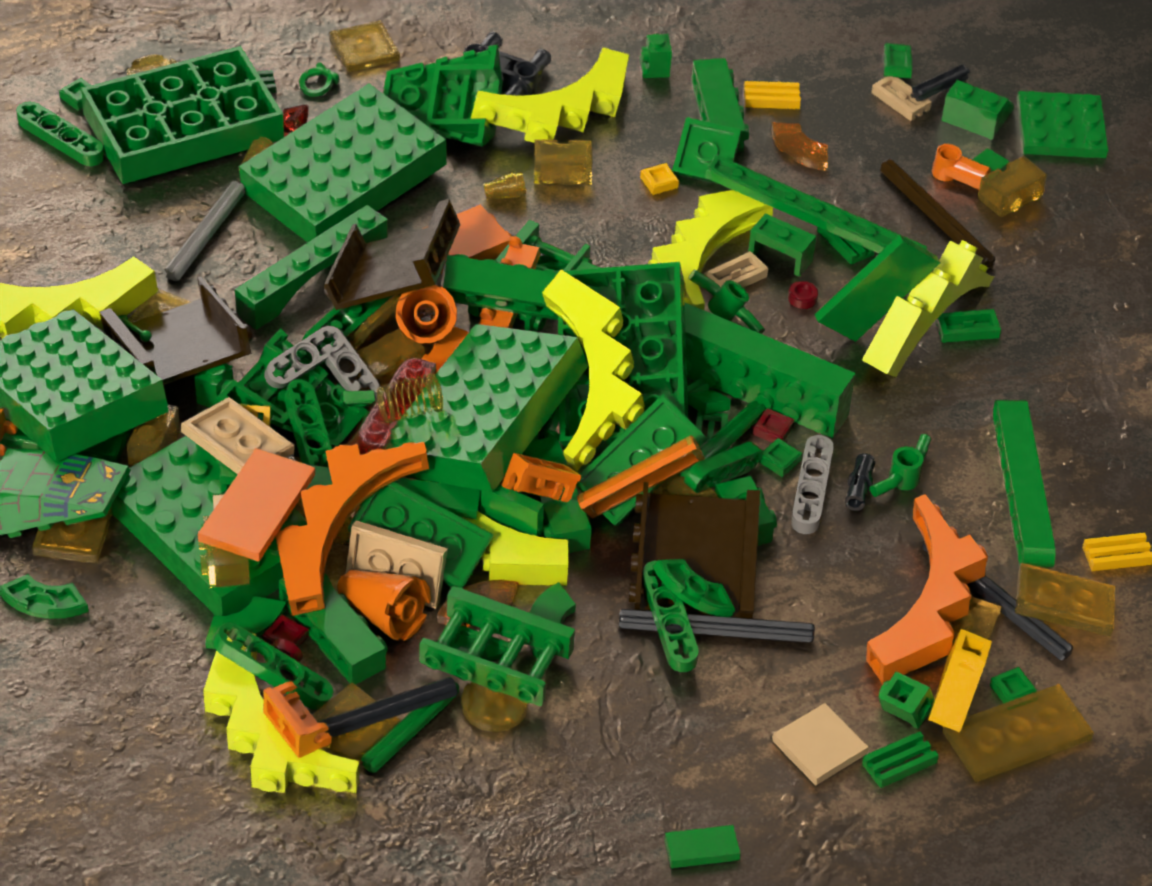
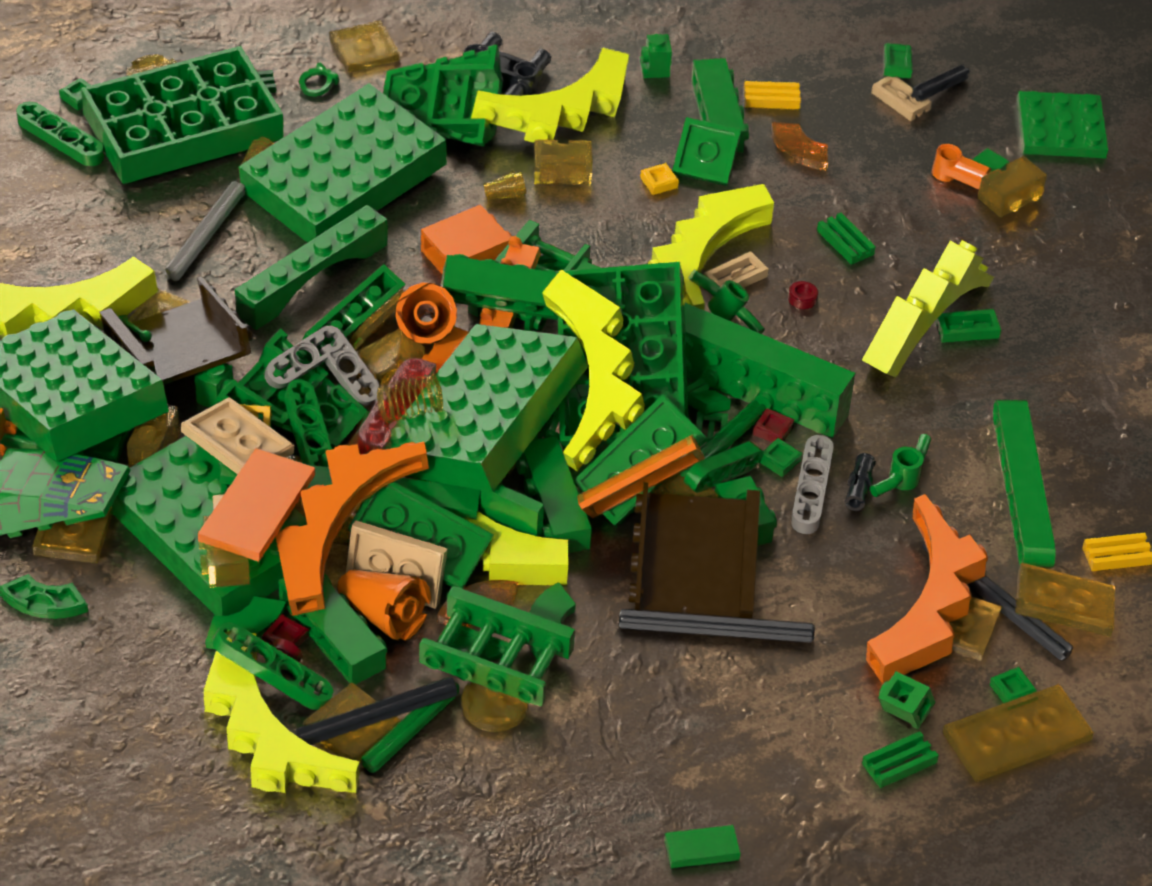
(294, 720): orange hinge -> none
(295, 117): clear red slope -> none
(357, 398): green tile -> none
(391, 264): dark brown panel -> none
(540, 477): orange hinge -> none
(667, 616): green beam -> none
(693, 588): green tile -> none
(785, 239): green panel -> none
(800, 205): green tile -> none
(820, 744): tan tile -> none
(875, 288): green tile -> none
(933, 209): dark brown axle -> none
(959, 680): yellow slope -> none
(976, 109): green slope -> none

